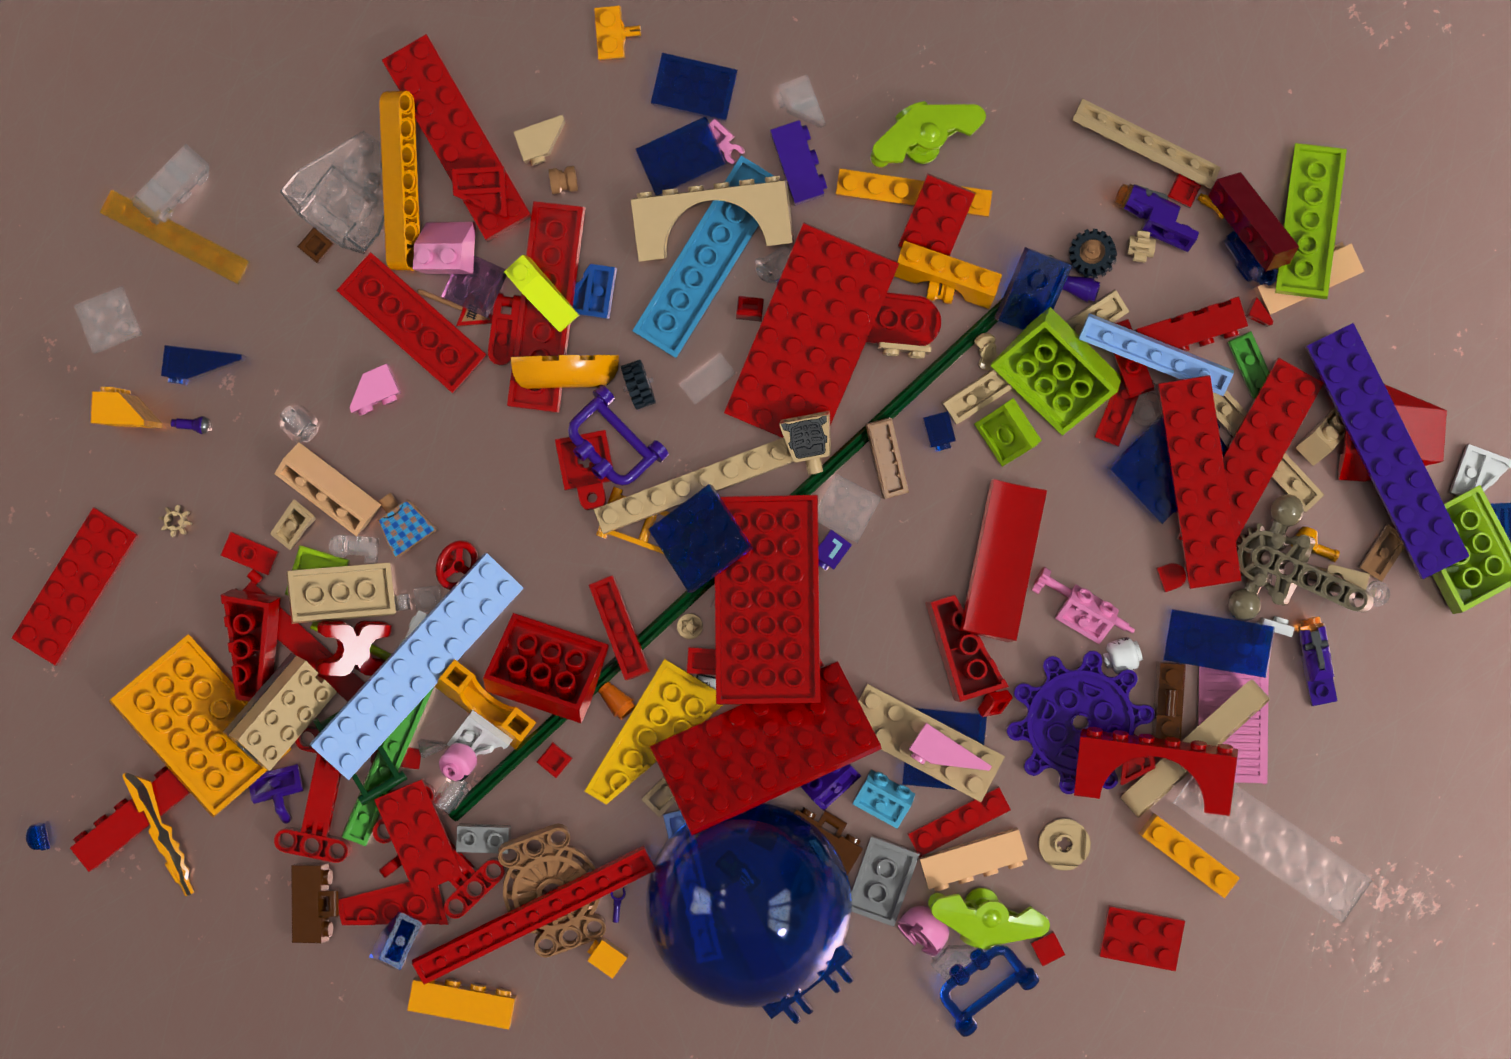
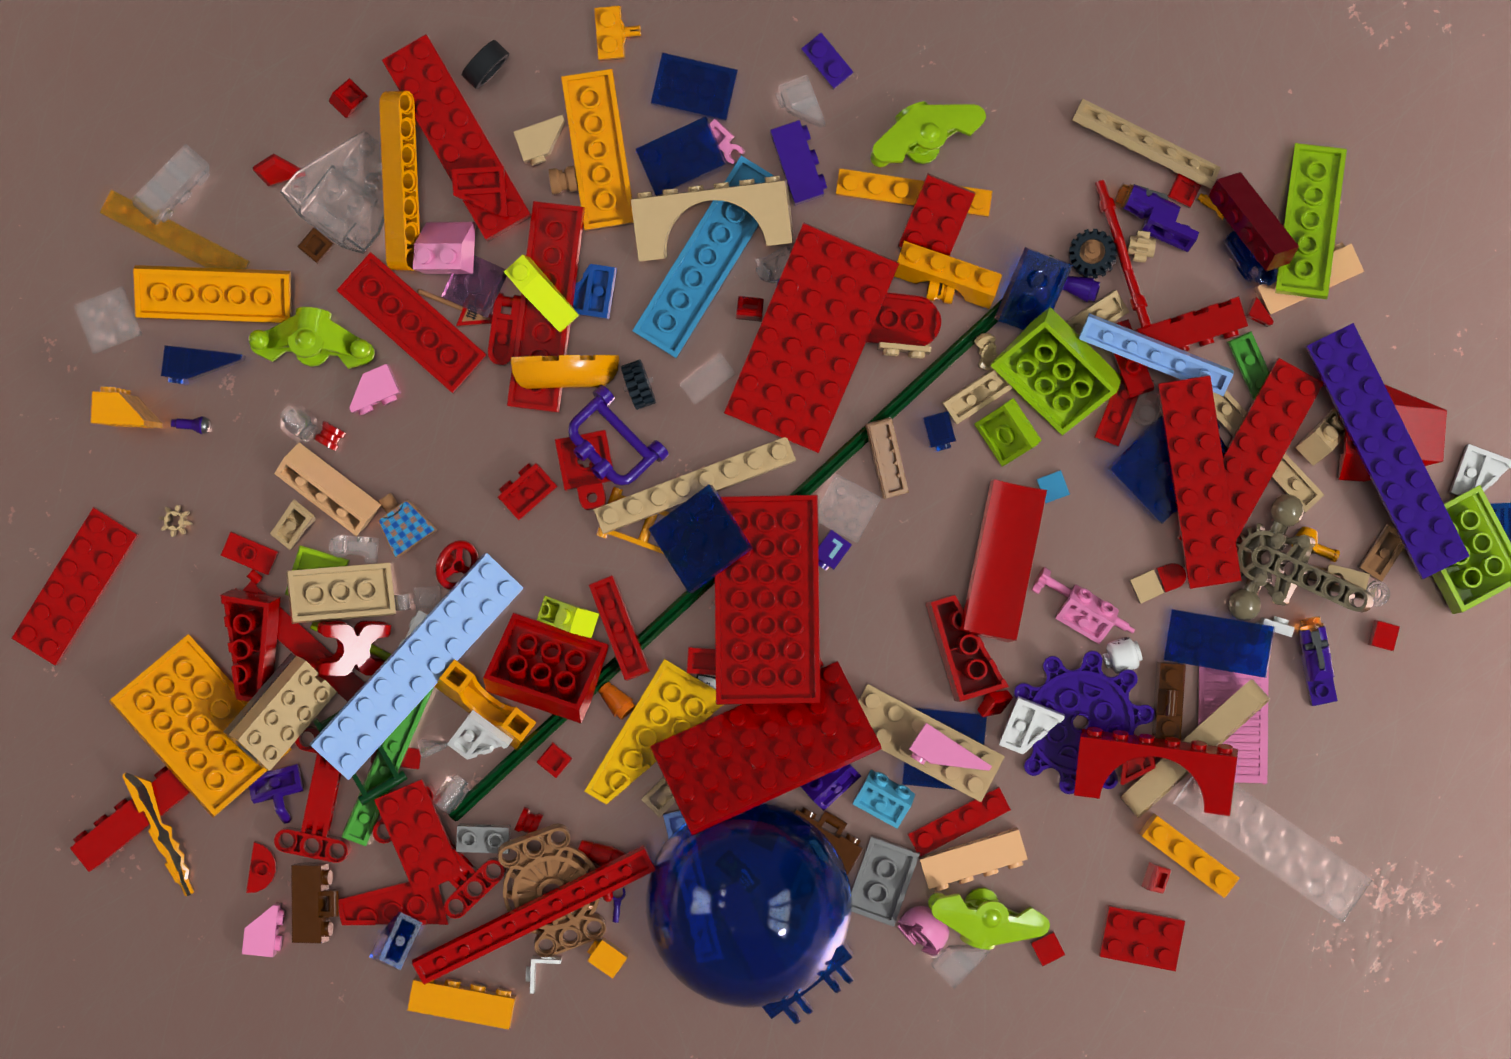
(37, 837): clear blue plate -> none
(212, 293): none -> light orange plate
(262, 868): none -> red plate
(262, 935): none -> bright pink slope
(275, 170): none -> red piece
(312, 339): none -> lime piece
(329, 435): none -> red wheel
(347, 98): none -> red slope
(390, 867): red tile -> none
(458, 762): bright pink head -> none
(485, 64): none -> black tyre
(527, 490): none -> red bracket
(528, 821): none -> red wheel
(531, 970): none -> white bracket
(567, 617): none -> neon yellow slope
(598, 149): none -> light orange plate
(601, 855): none -> red piece
(690, 626): tan tile -> none
(808, 439): torso -> none
(827, 60): none -> dark purple plate
(960, 975): clear blue bar -> none
(1028, 725): none -> white wing
(1055, 486): none -> dark azure tile
(1073, 855): tan plate -> none
(1108, 208): none -> red bar
(1146, 586): none -> tan tile
(1156, 878): none -> red slope
(1384, 635): none -> red slope

